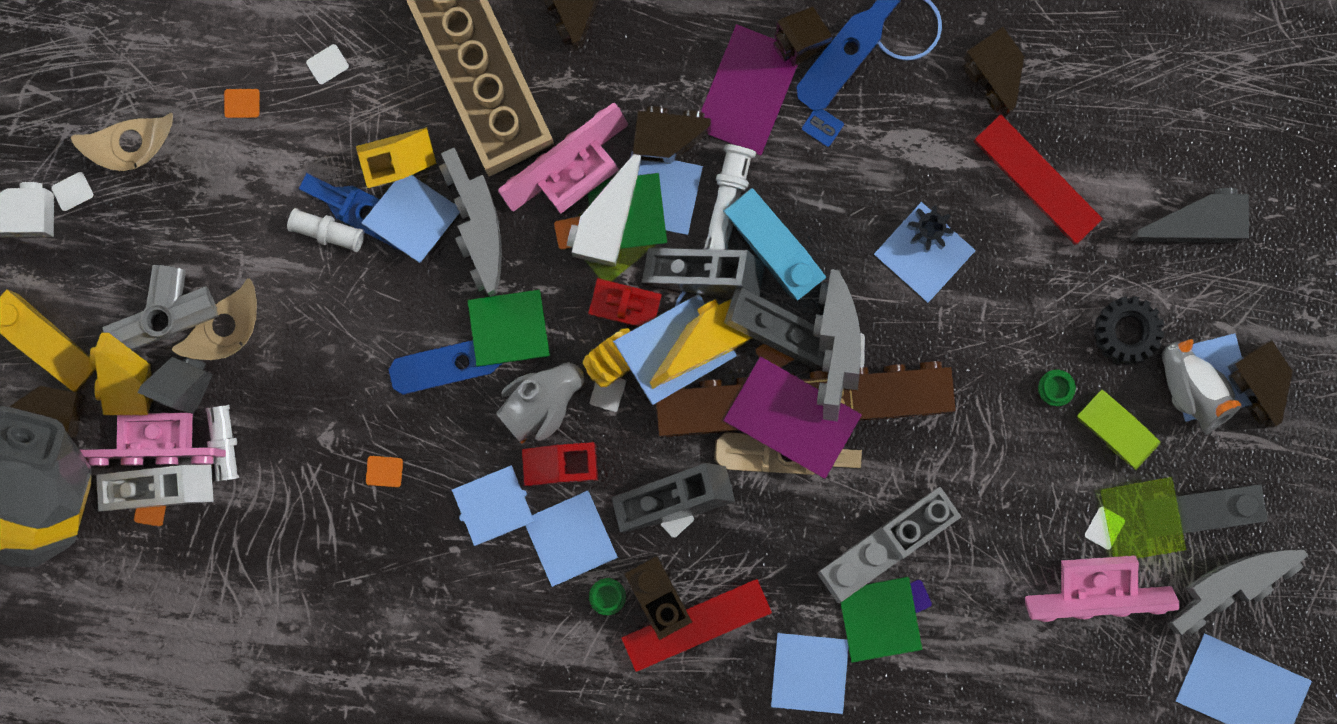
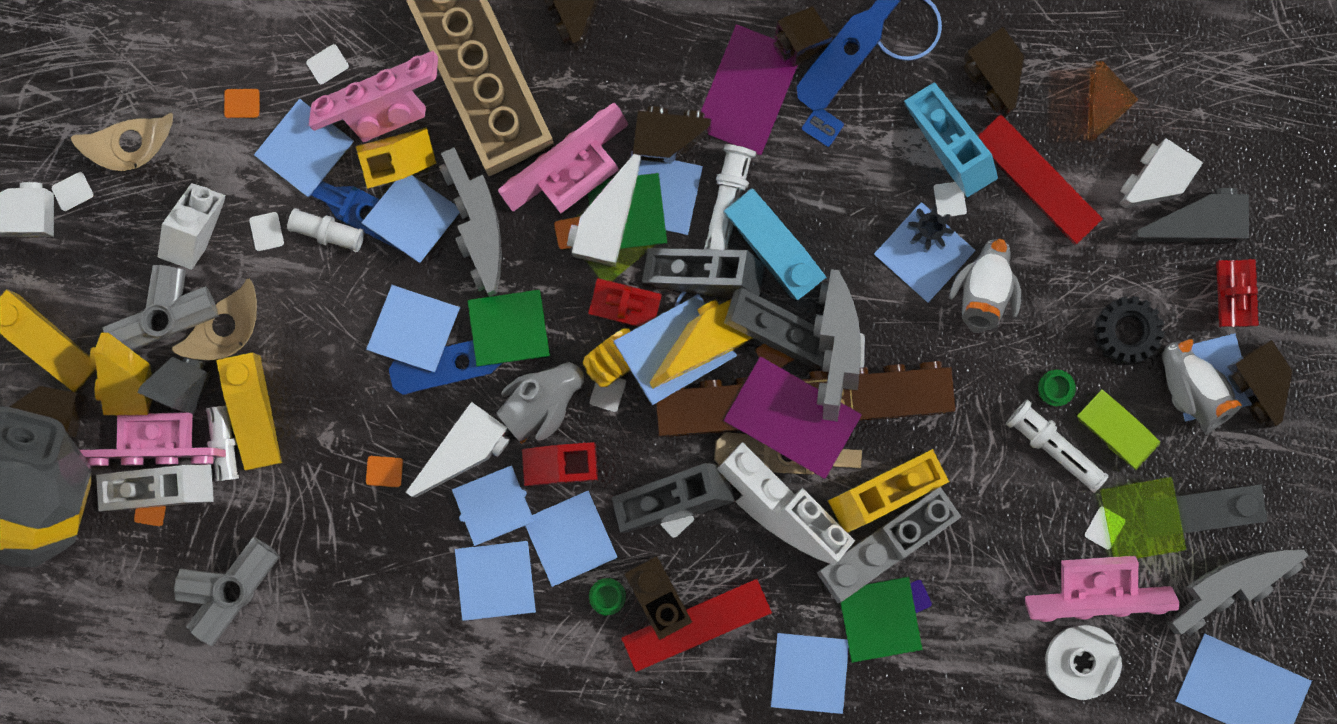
(190, 226): none -> white slope
(210, 590): none -> light grey piece
(249, 410): none -> yellow slope
(266, 231): none -> white sticker
(299, 152): none -> light blue piece
(379, 101): none -> bright pink bracket
(413, 328): none -> light blue piece
(466, 446): none -> white slope
(495, 580): none -> light blue piece
(787, 515): none -> white slope
(888, 491): none -> yellow slope
(949, 199): none -> white sticker
(952, 140): none -> medium azure slope
(988, 287): none -> animal
(1046, 430): none -> white pin
(1093, 681): none -> white plate
(1107, 99): none -> clear orange slope
(1163, 177): none -> white slope
(1237, 293): none -> red hips

